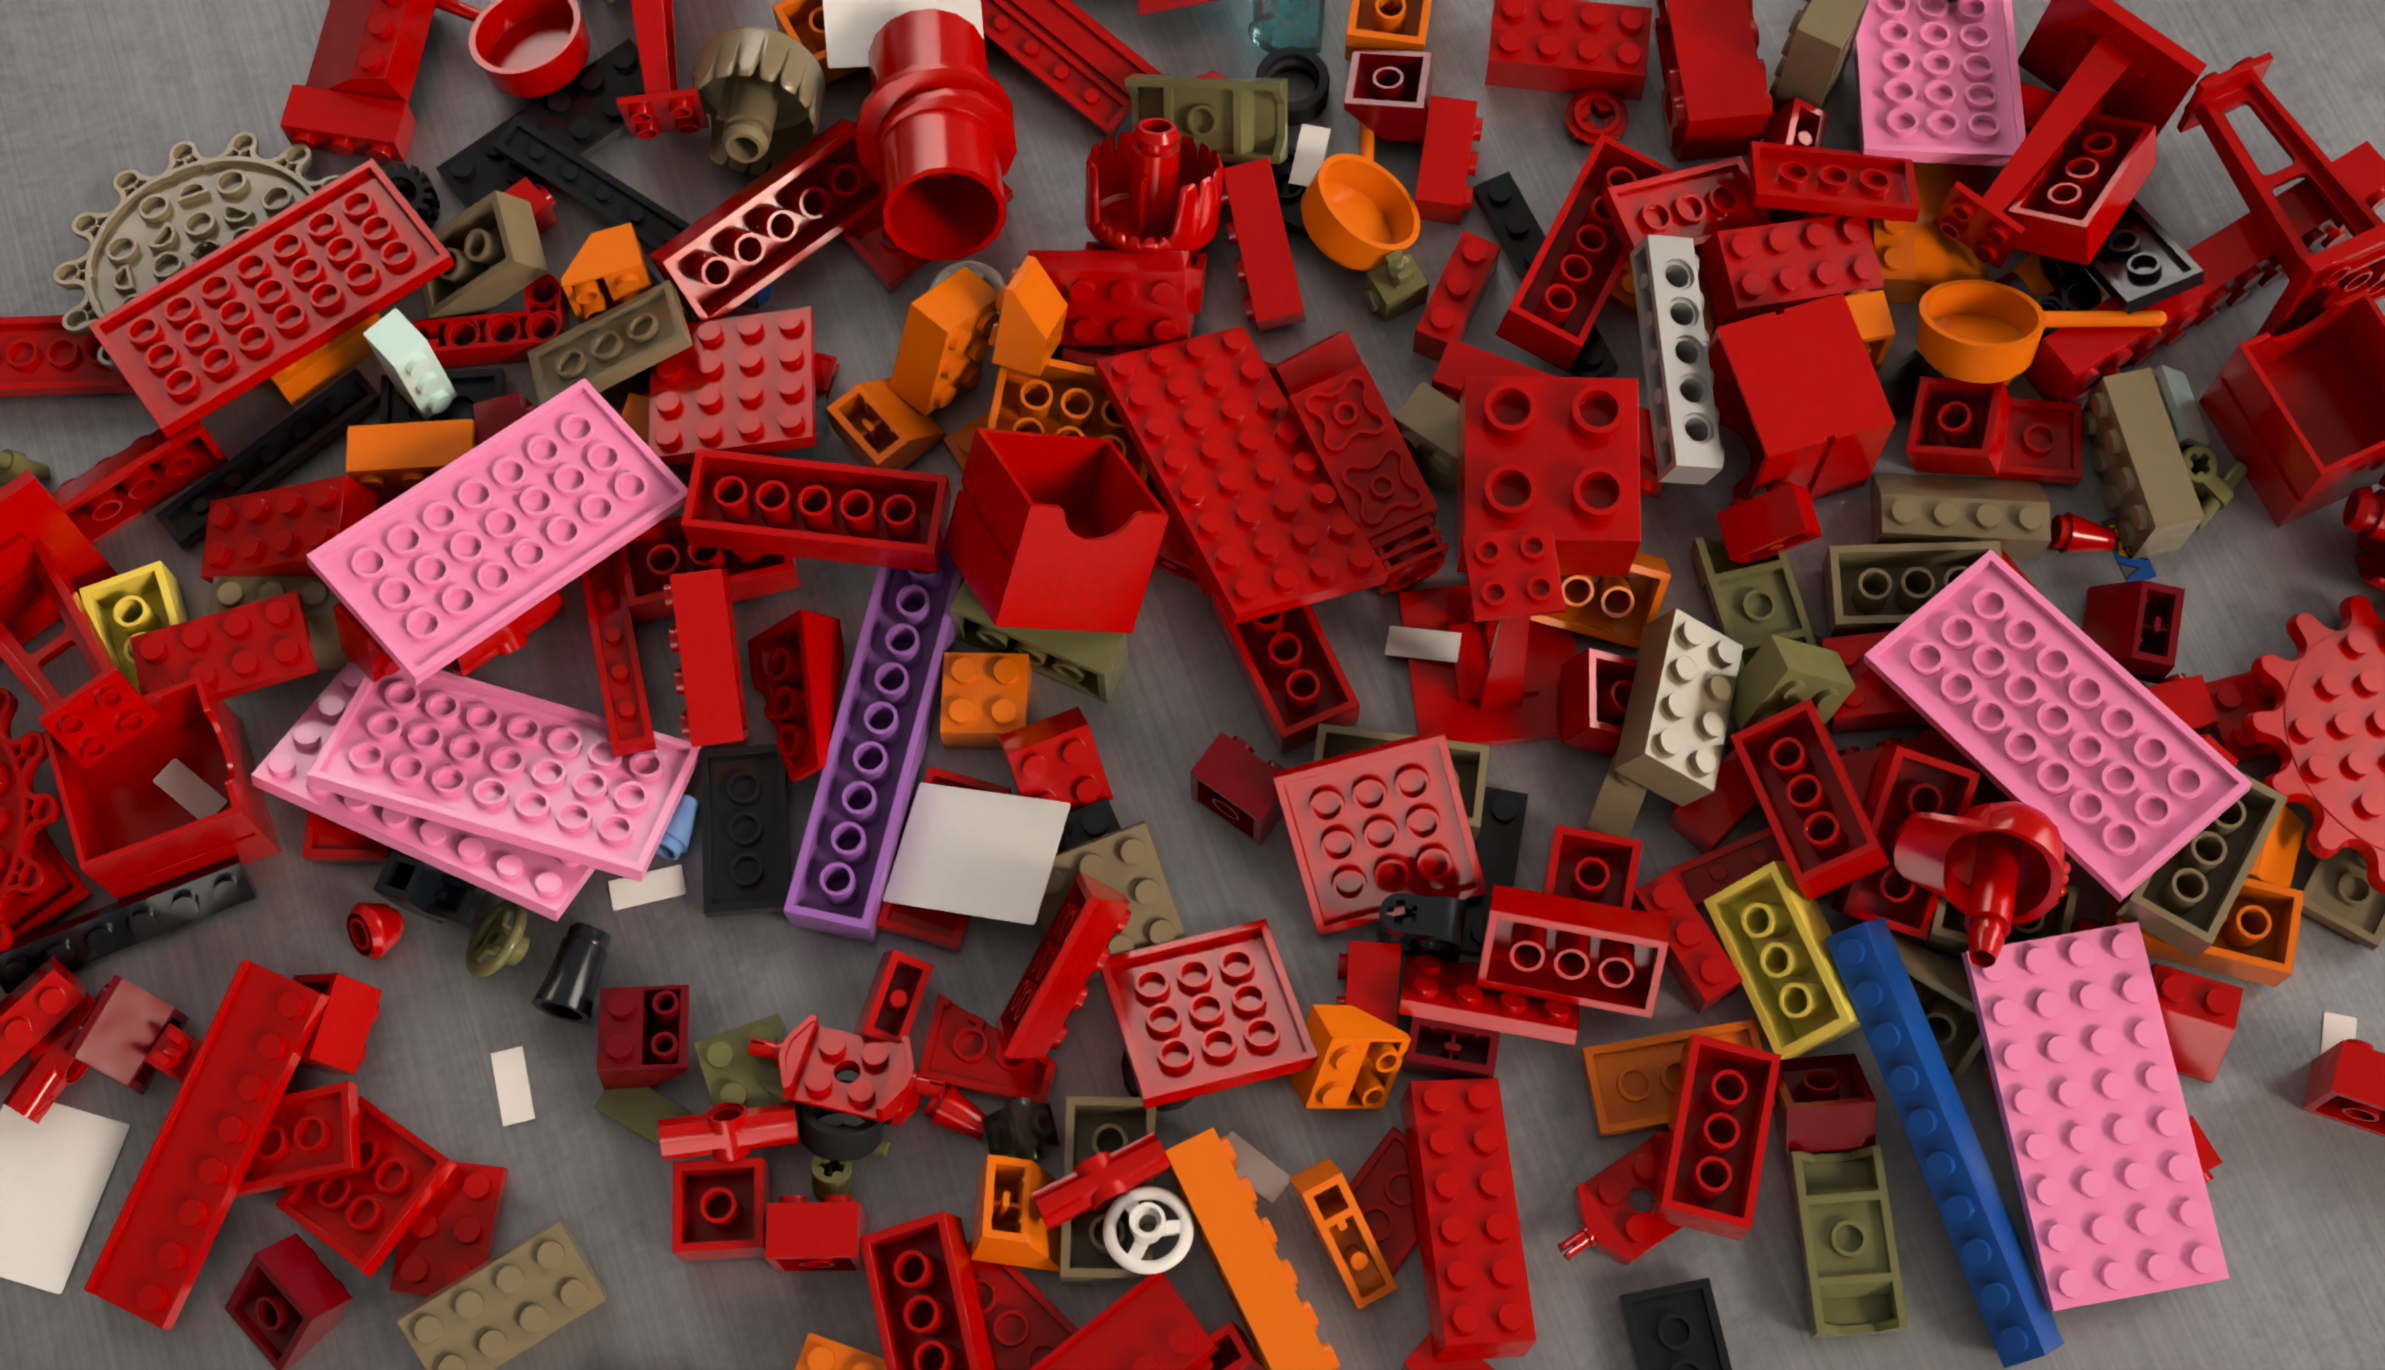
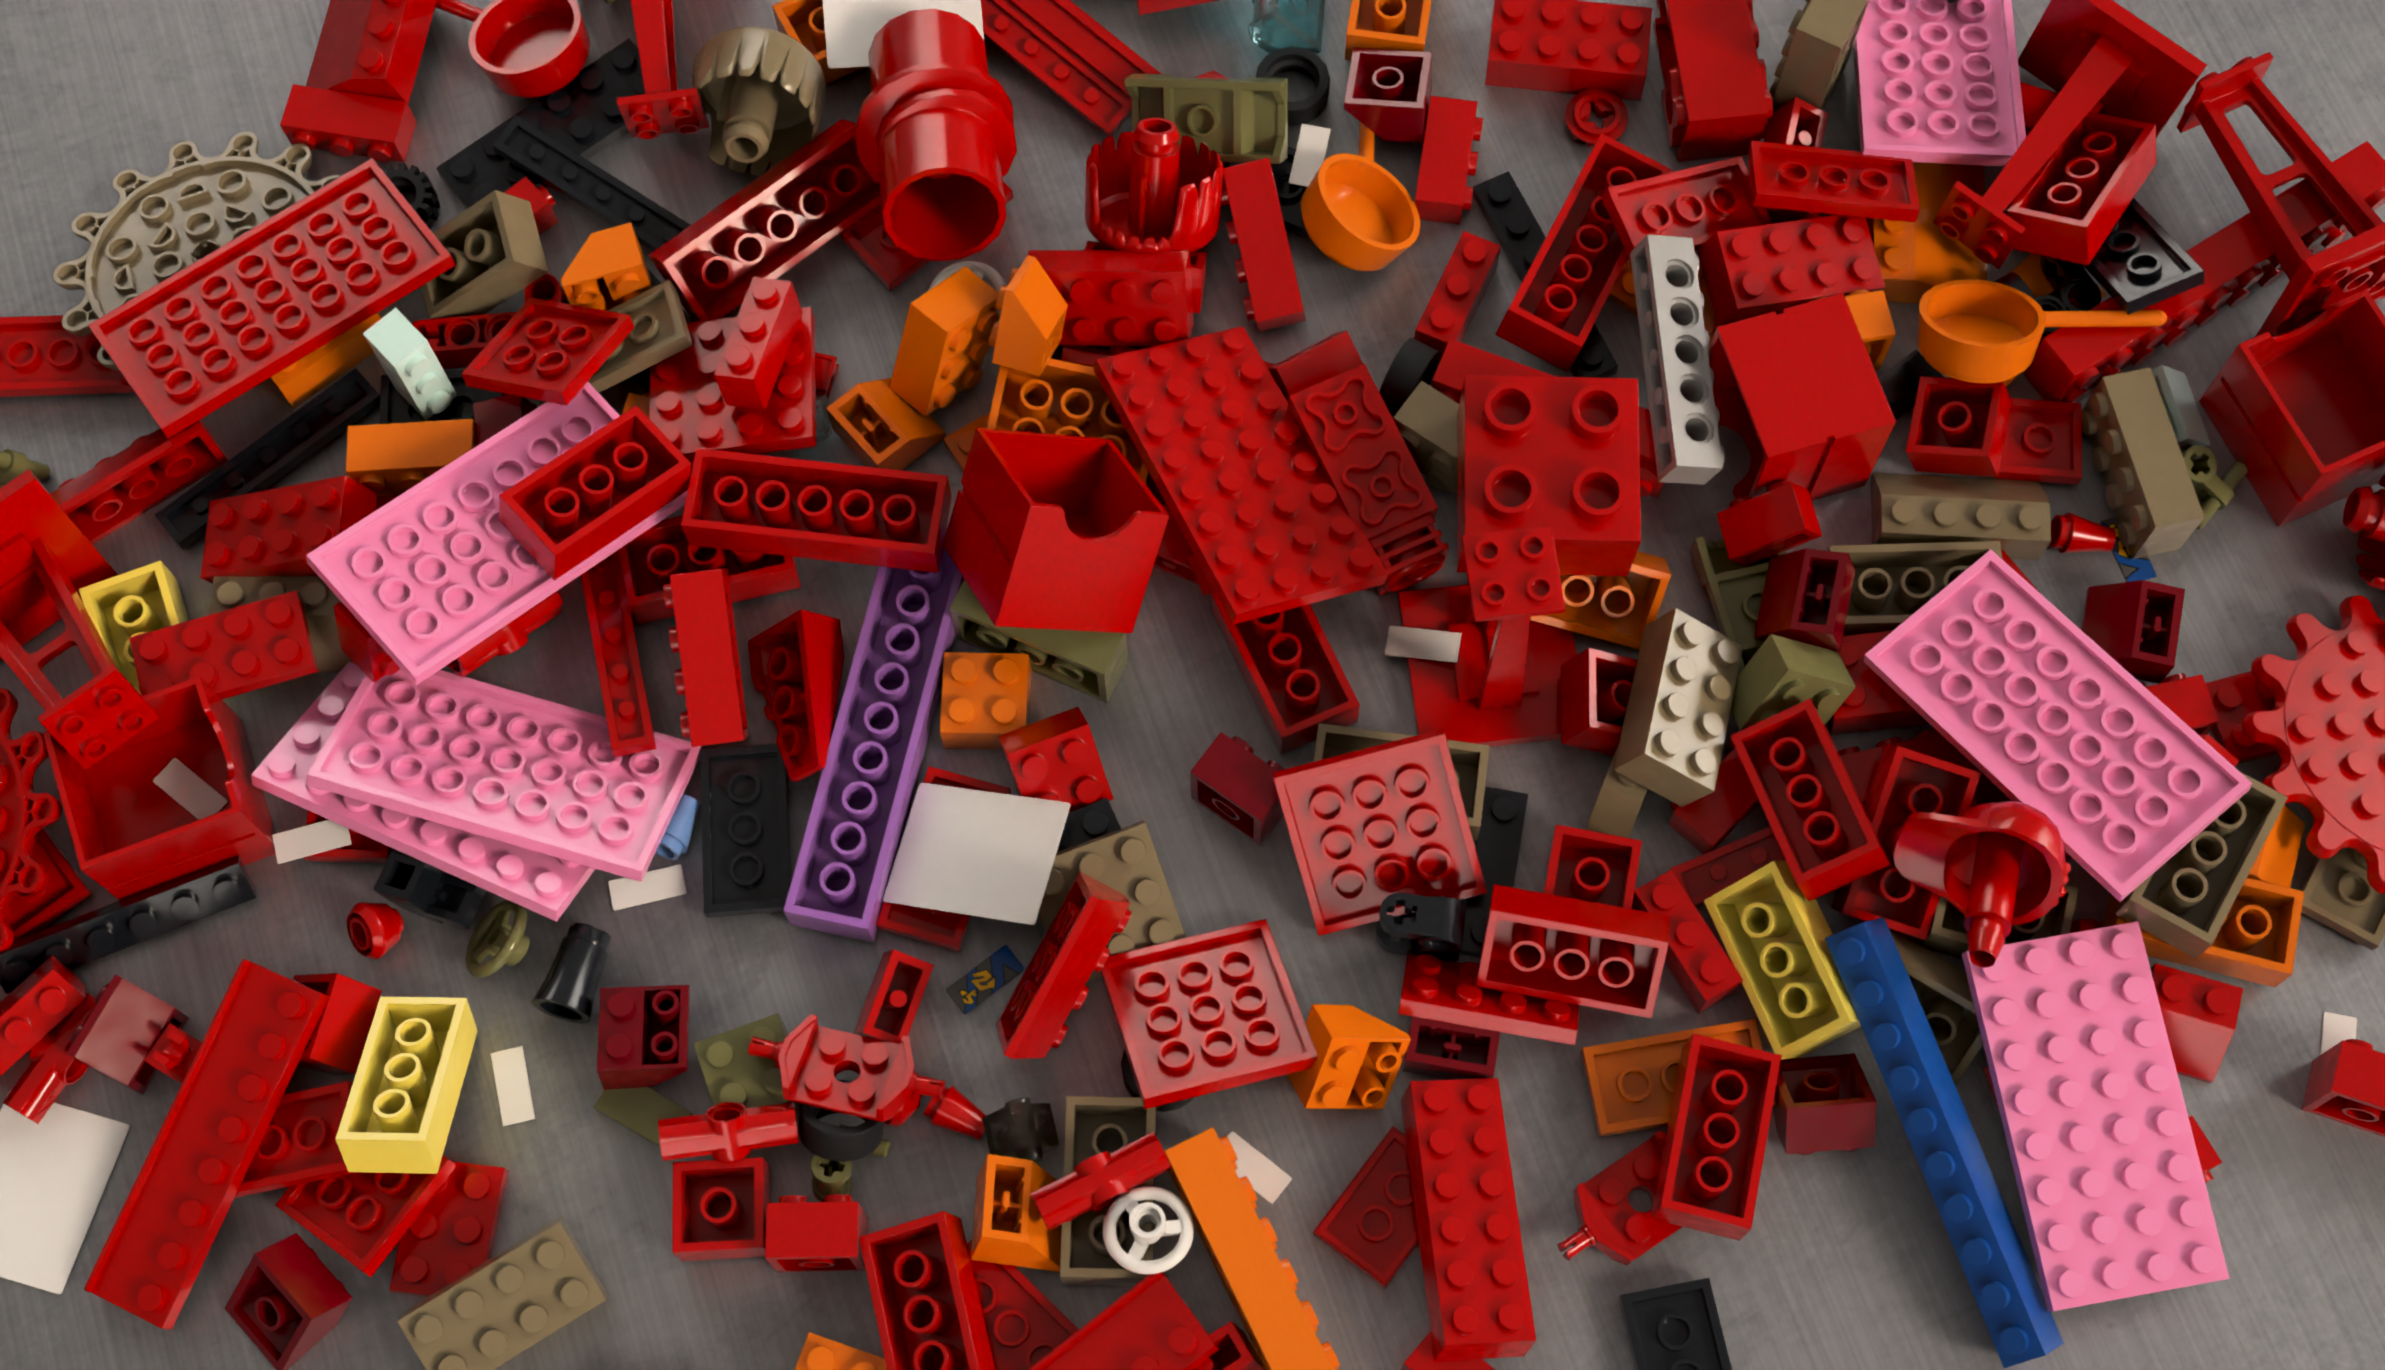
(310, 840): none -> white sticker
(407, 1085): none -> light yellow brick
(548, 351): none -> red plate
(594, 492): none -> red brick
(758, 343): none -> red brick
(971, 1058): red wing -> none
(985, 979): none -> sticker
(1343, 1232): orange slope -> none
(1371, 978): red brick -> none
(1395, 286): olive brick -> none
(1410, 366): none -> black tyre
(1807, 597): none -> dark red slope
(1847, 1243): olive piece -> none

